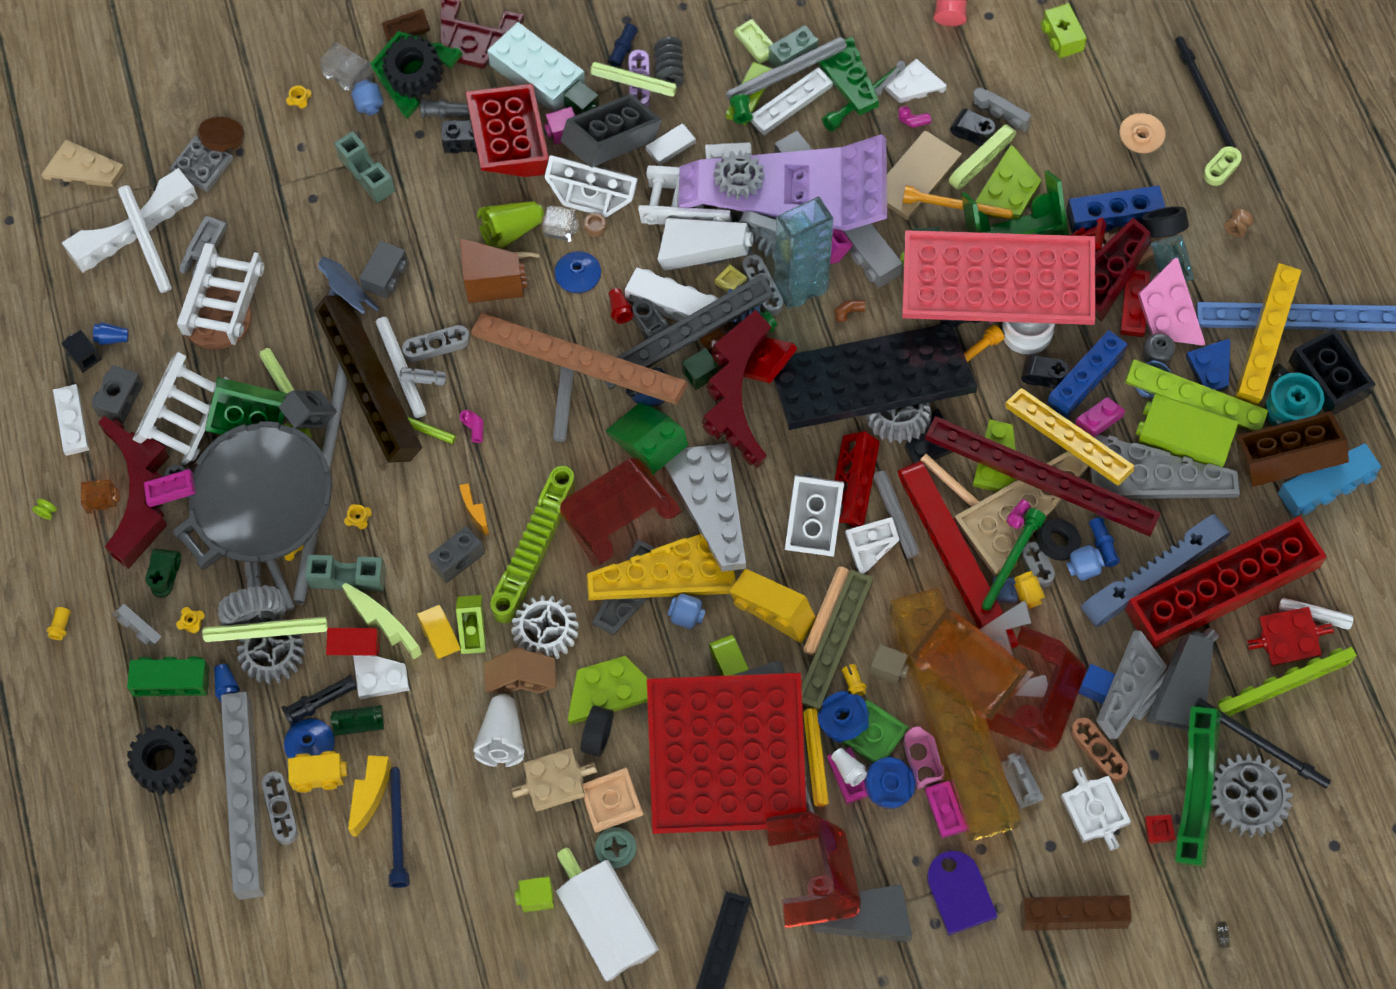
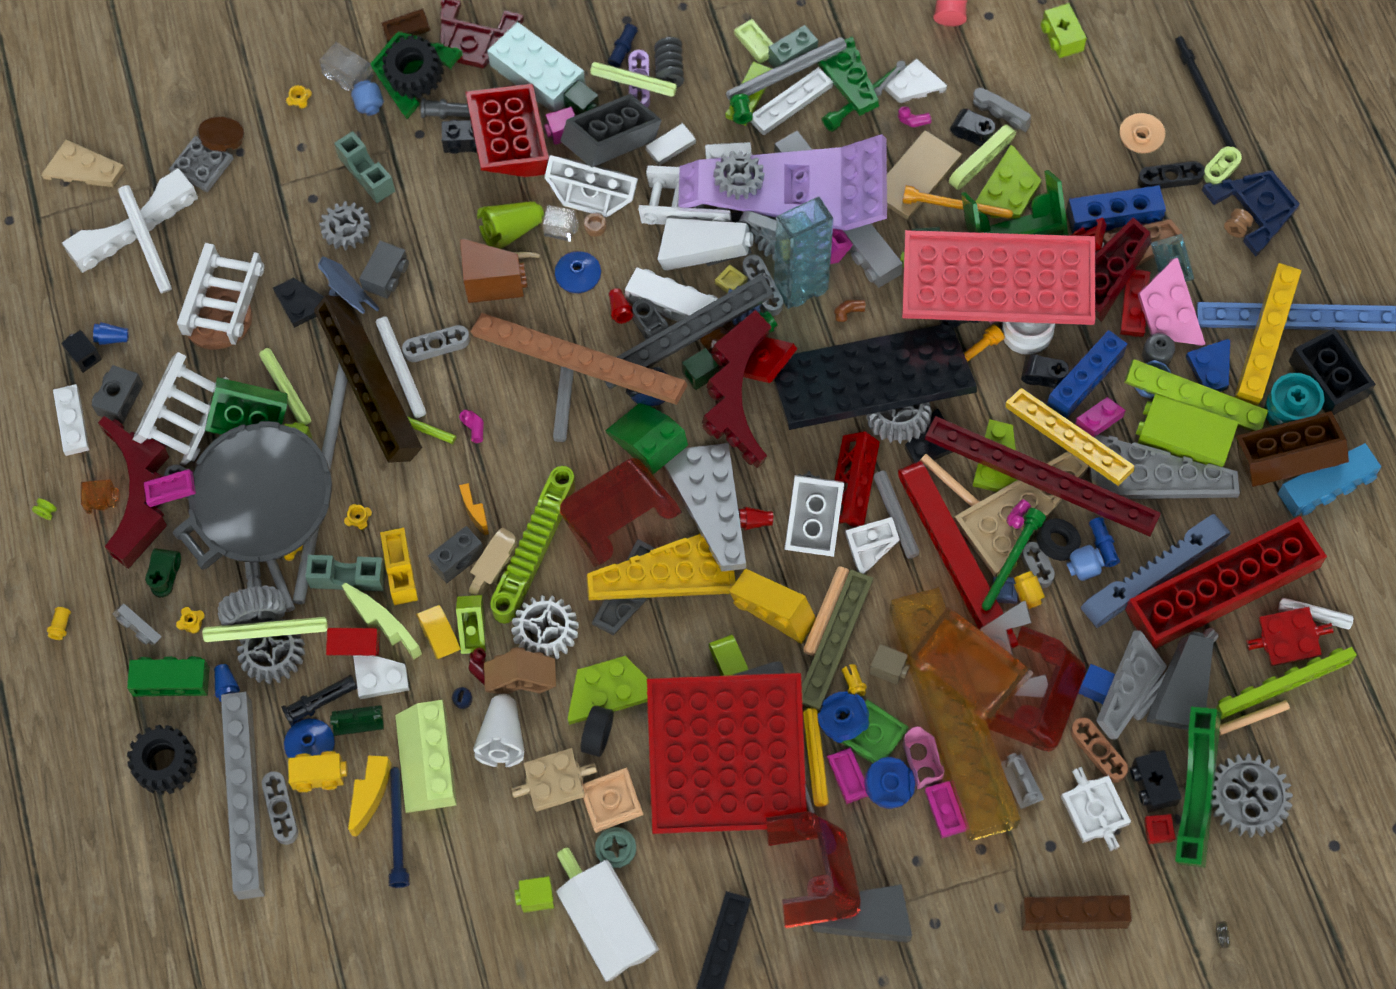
(209, 232): light grey hinge -> none
(297, 301): none -> black wing
(307, 409): dark grey brick -> none
(344, 224): none -> light grey gear
(399, 566): none -> yellow slope
(422, 376): light grey axle -> none
(425, 757): none -> yellowish green slope
(466, 699): none -> dark blue hinge
(476, 664): none -> dark red arm
(493, 561): none -> tan piece
(686, 611): medium blue head -> none
(754, 518): none -> red cone
(849, 768): white cone -> none
(960, 893): dark purple tile -> none
(1158, 768): none -> black brick
(1166, 221): black tyre -> none
(1177, 168): none -> black beam
(1253, 717): none -> light nougat bar
(1263, 198): none -> dark blue wing
(1279, 370): black hinge -> none
(1304, 769): black bar -> none

